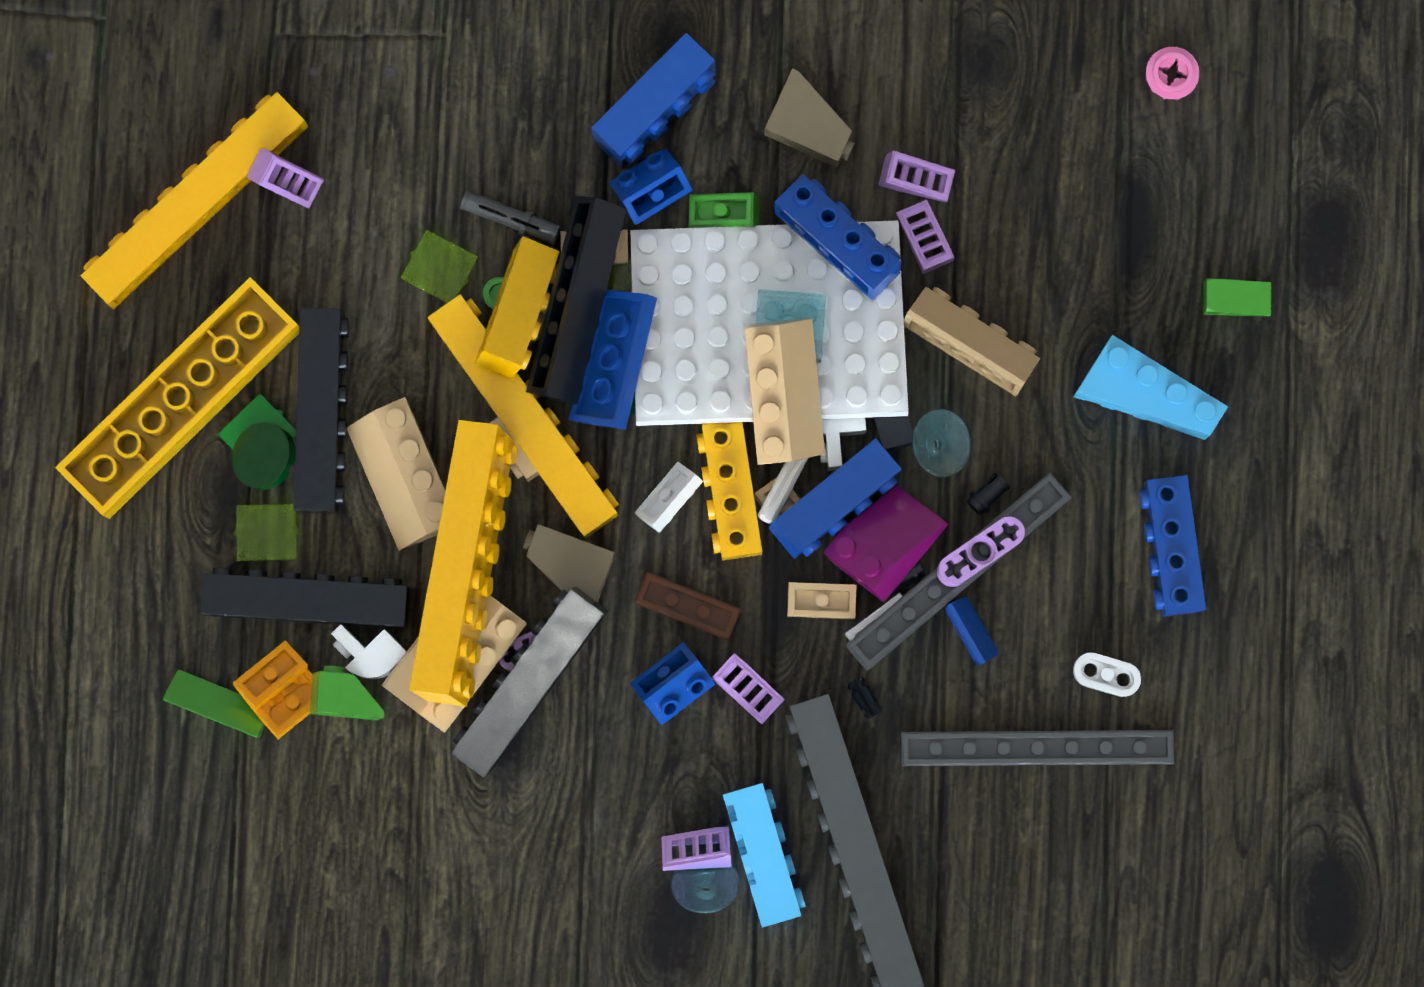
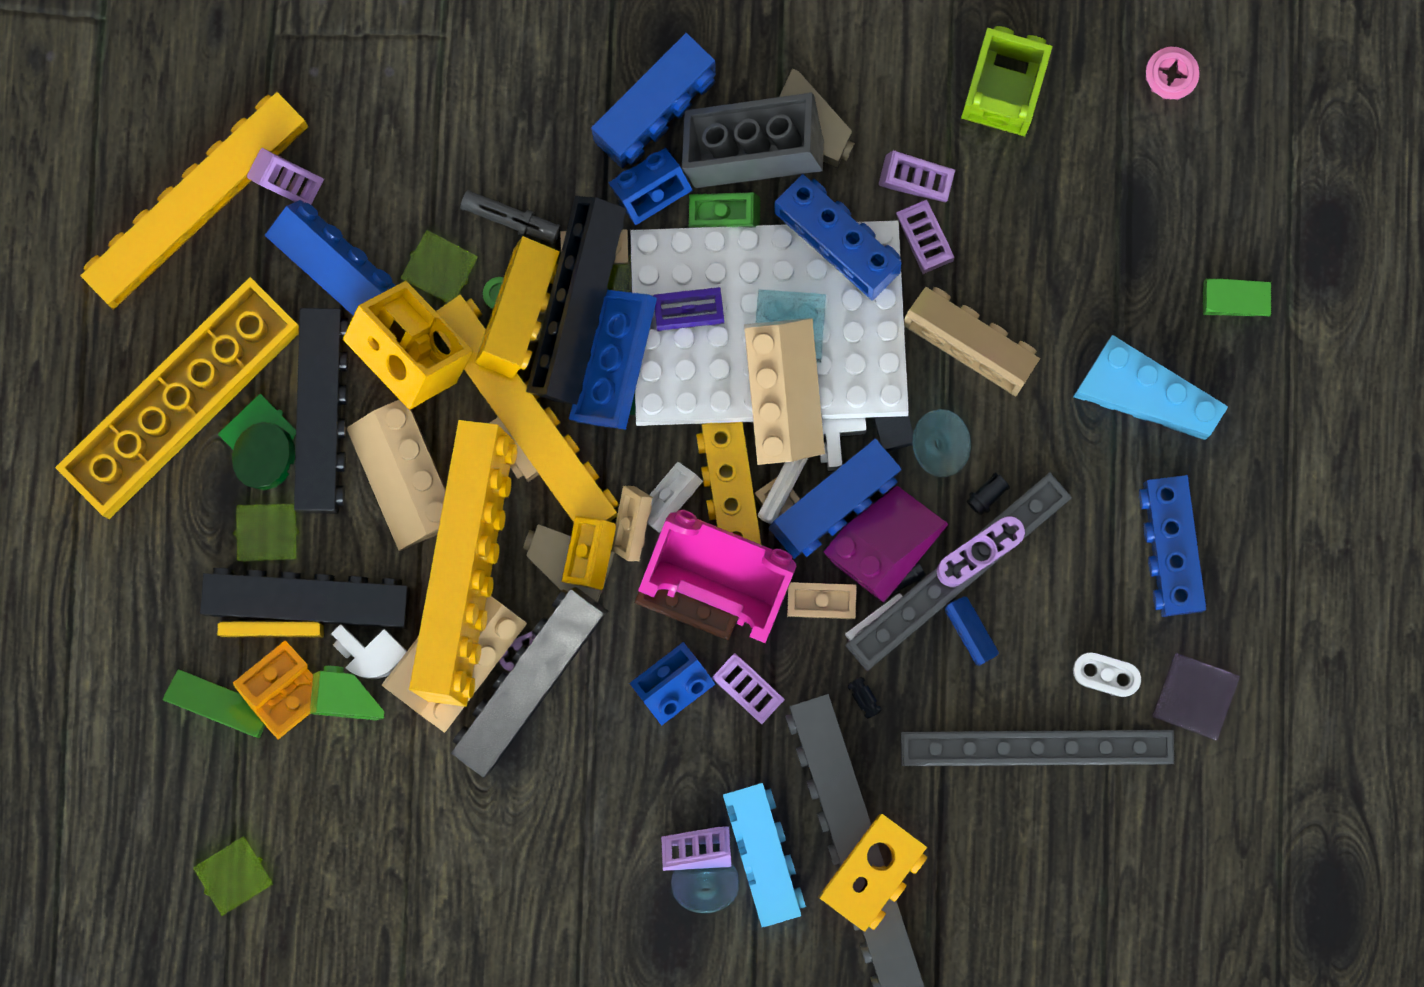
(233, 876): none -> clear neon green piece
(270, 629): none -> yellow tile
(327, 256): none -> blue brick
(397, 343): none -> yellow piece
(589, 552): none -> yellow slope
(631, 523): none -> tan plate
(689, 321): none -> dark purple tile
(720, 571): none -> dark pink windscreen
(752, 140): none -> dark grey slope
(861, 889): none -> yellow piece
(1001, 95): none -> lime container
(1195, 696): none -> clear purple tile

